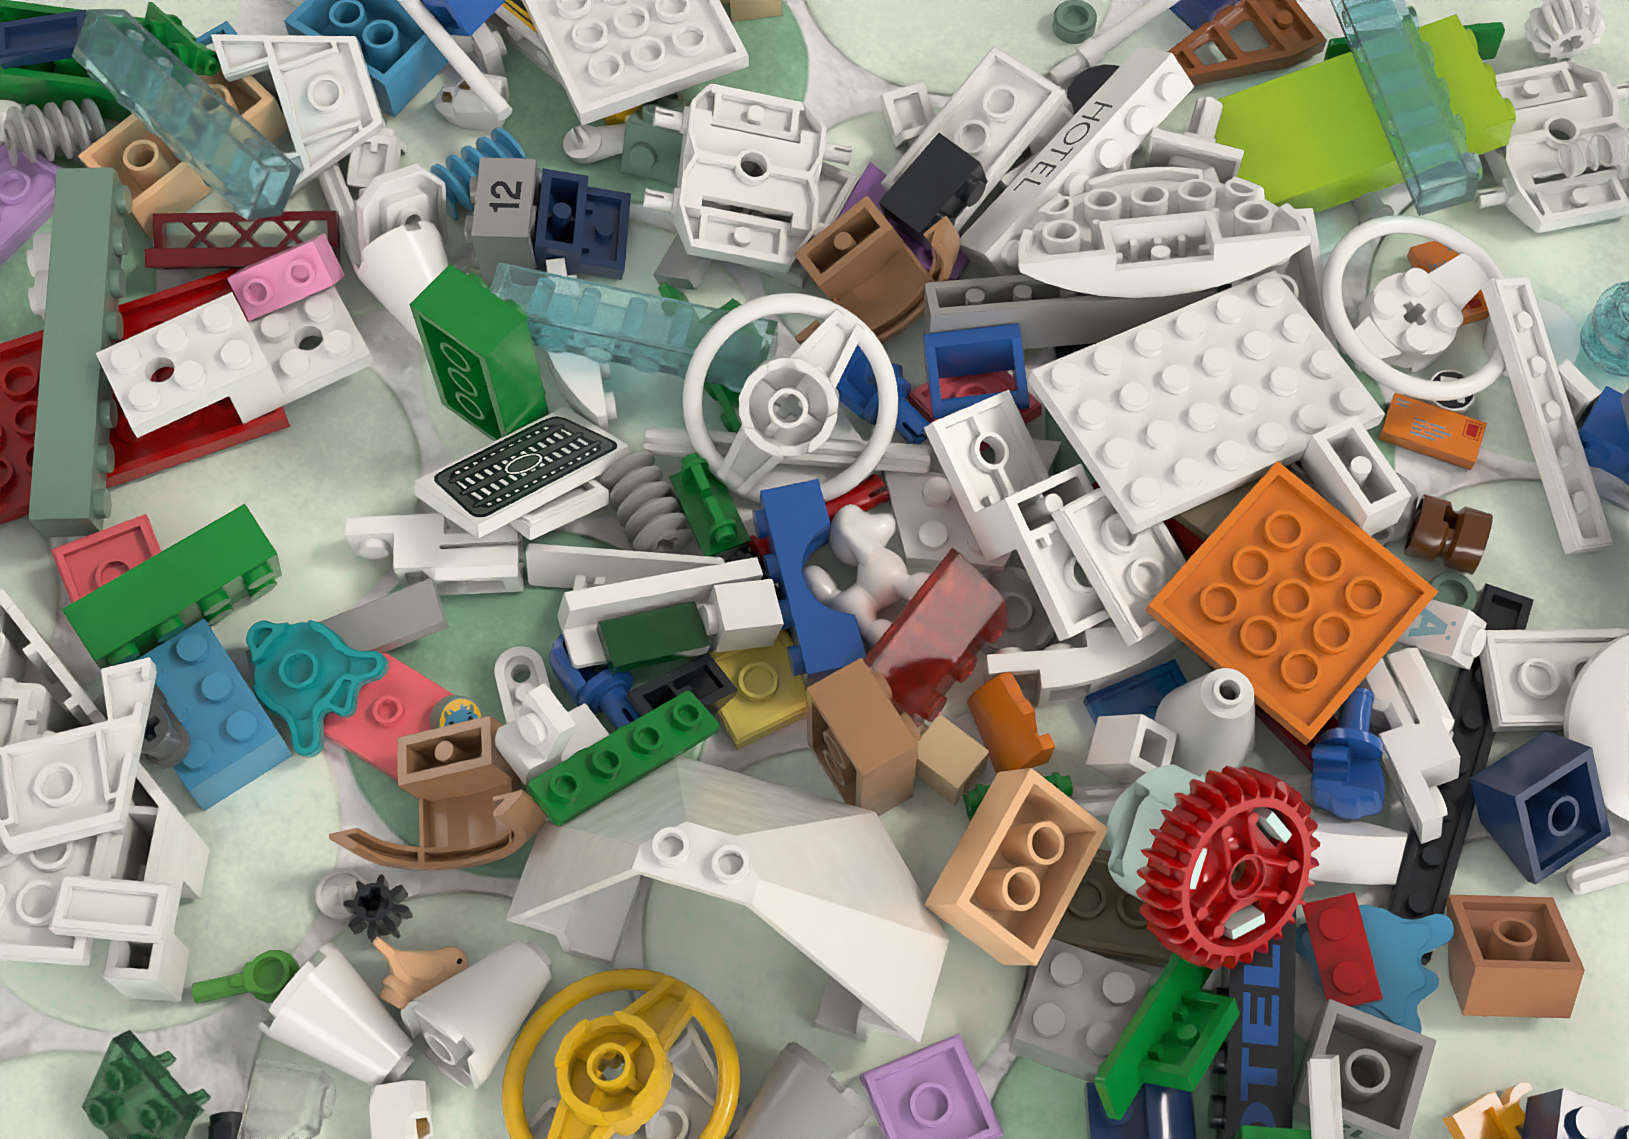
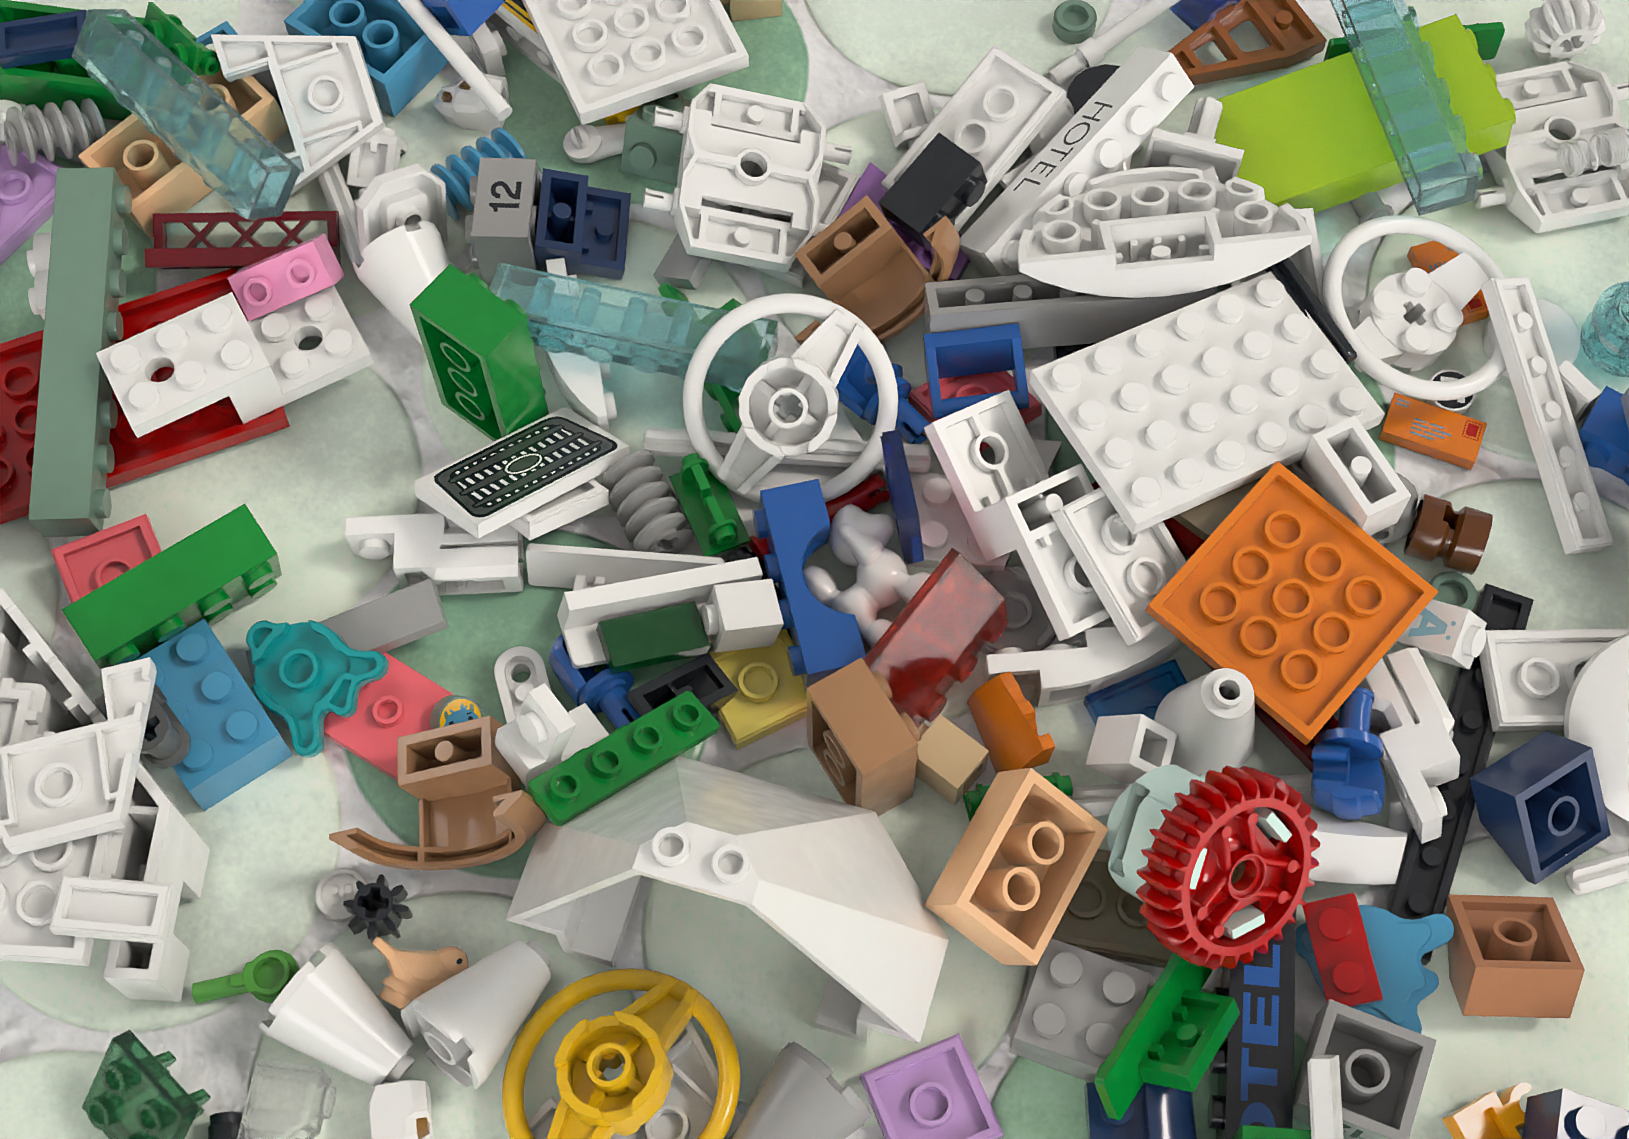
(902, 496): none -> clear blue tile
(1307, 301): none -> black axle

